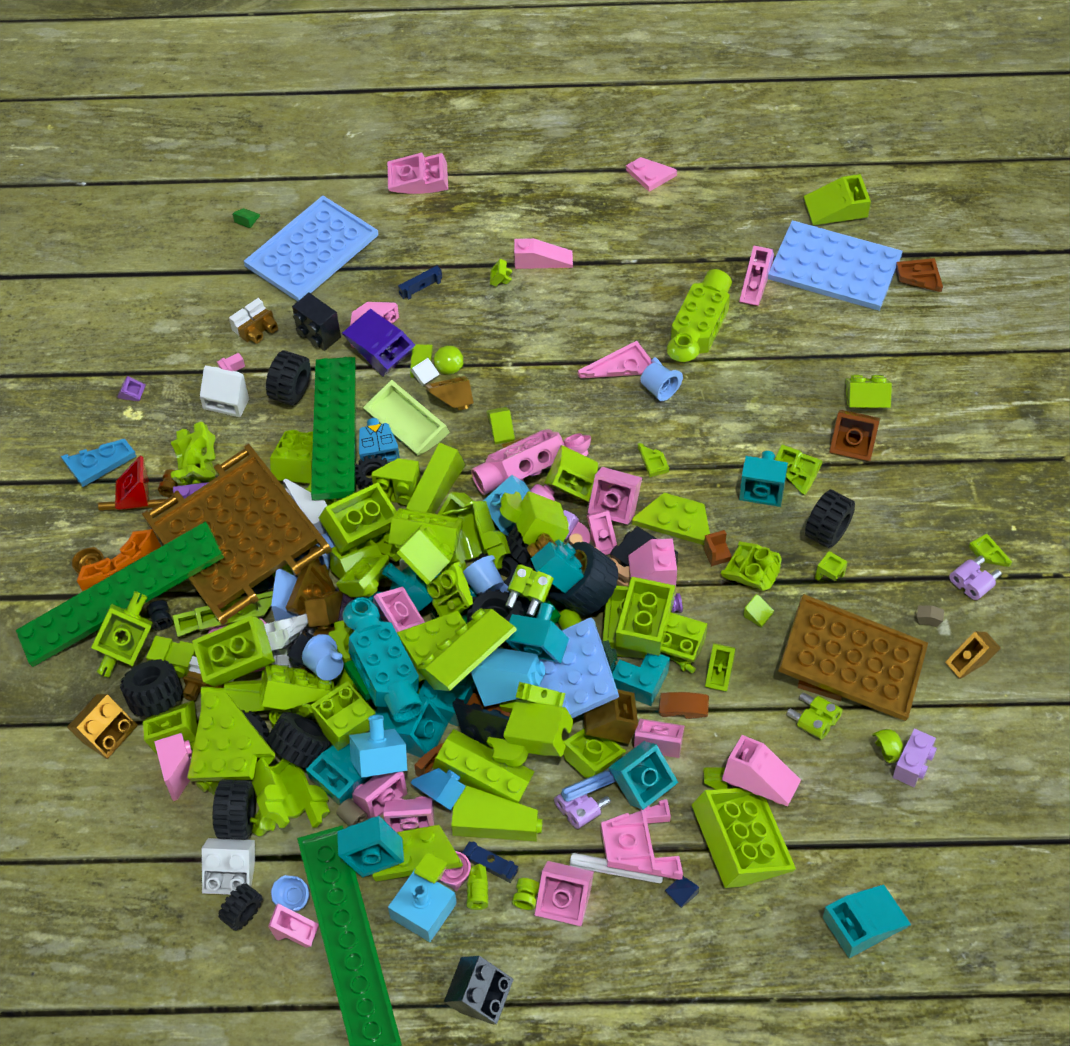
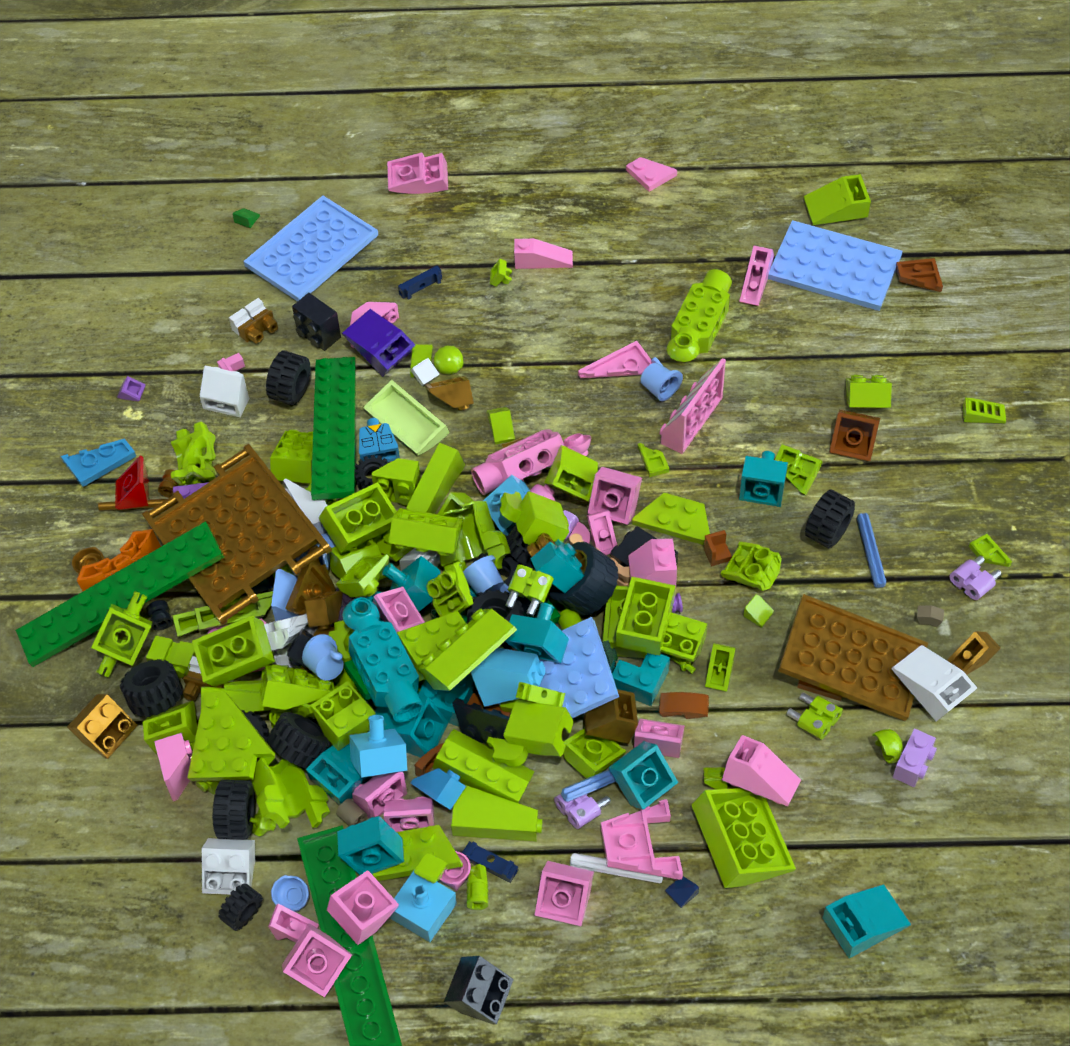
(316, 960): none -> bright pink slope
(361, 907): none -> bright pink slope
(425, 553): slope -> none
(526, 893): lime wheel -> none
(694, 409): none -> bright pink slope
(831, 566): lime panel -> none
(871, 550): none -> medium blue axle
(934, 681): none -> white slope
(983, 417): none -> lime slope

